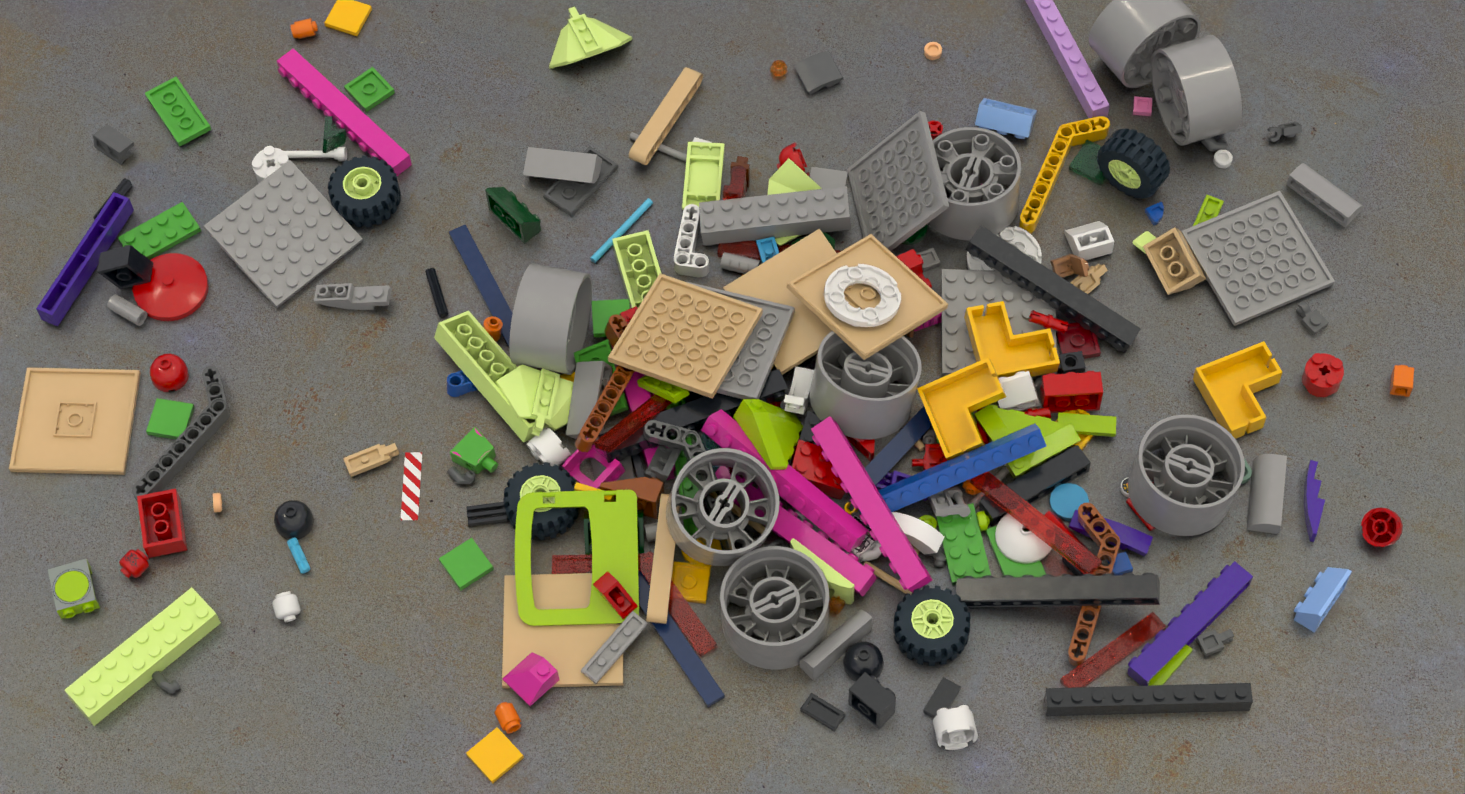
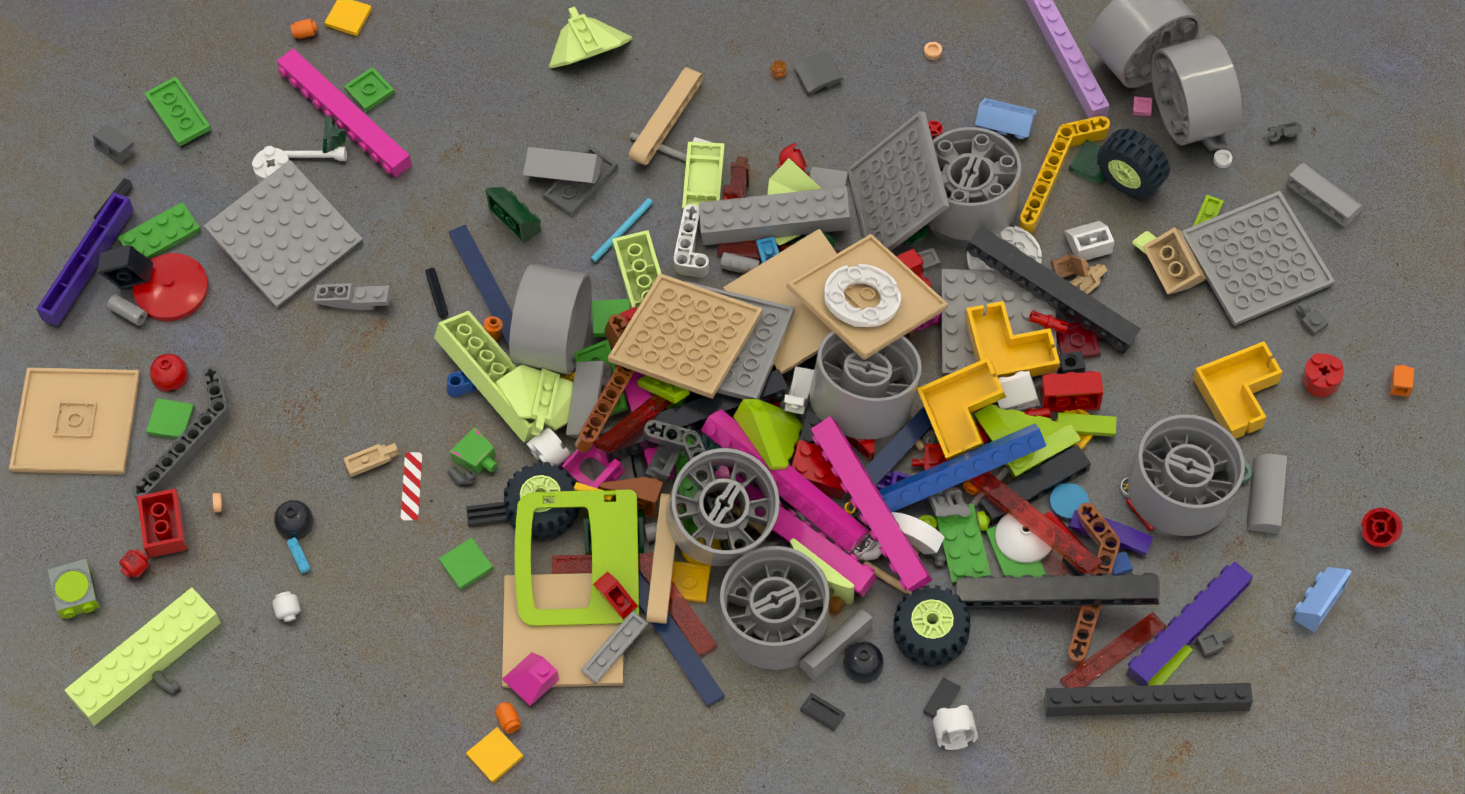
(364, 191): black wheel -> none
(872, 700): black brick -> none
(1155, 213): blue tile -> none
(1312, 504): dark purple slope -> none

